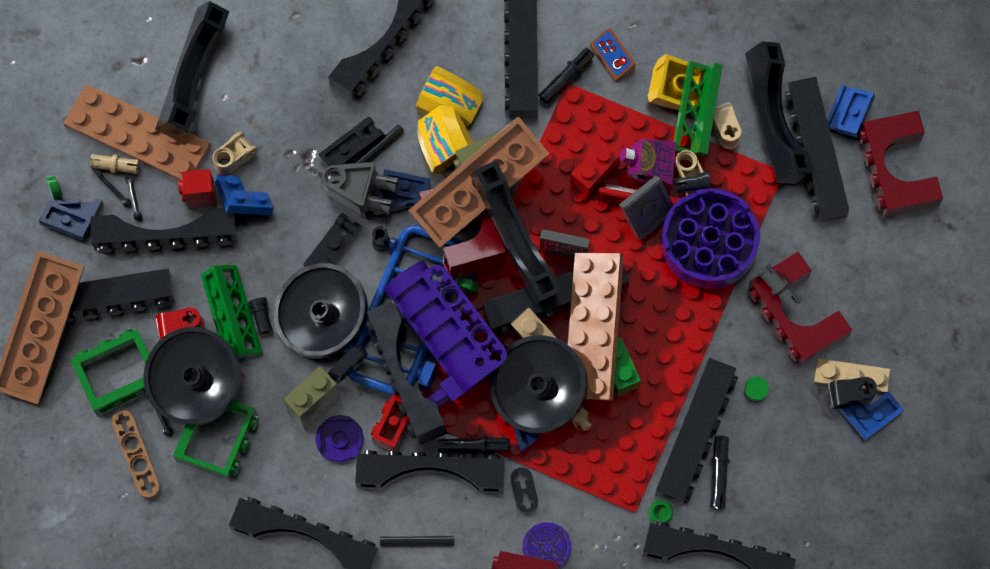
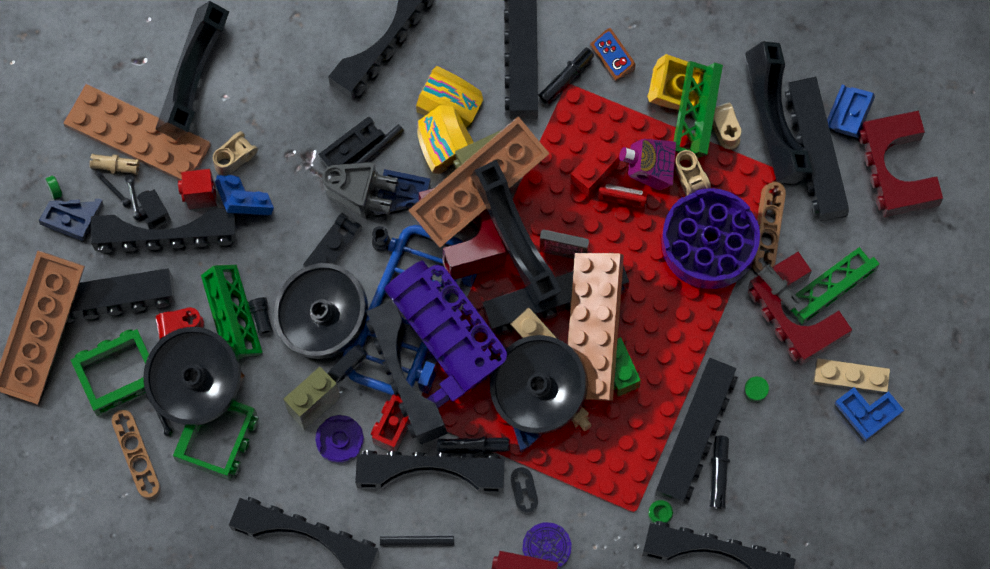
(152, 209): none -> black brick
(467, 286): green tile -> none
(647, 207): dark grey tile -> none
(697, 182): black pin -> none
(772, 229): none -> medium nougat beam
(838, 289): none -> green fence
(847, 392): black piece -> none

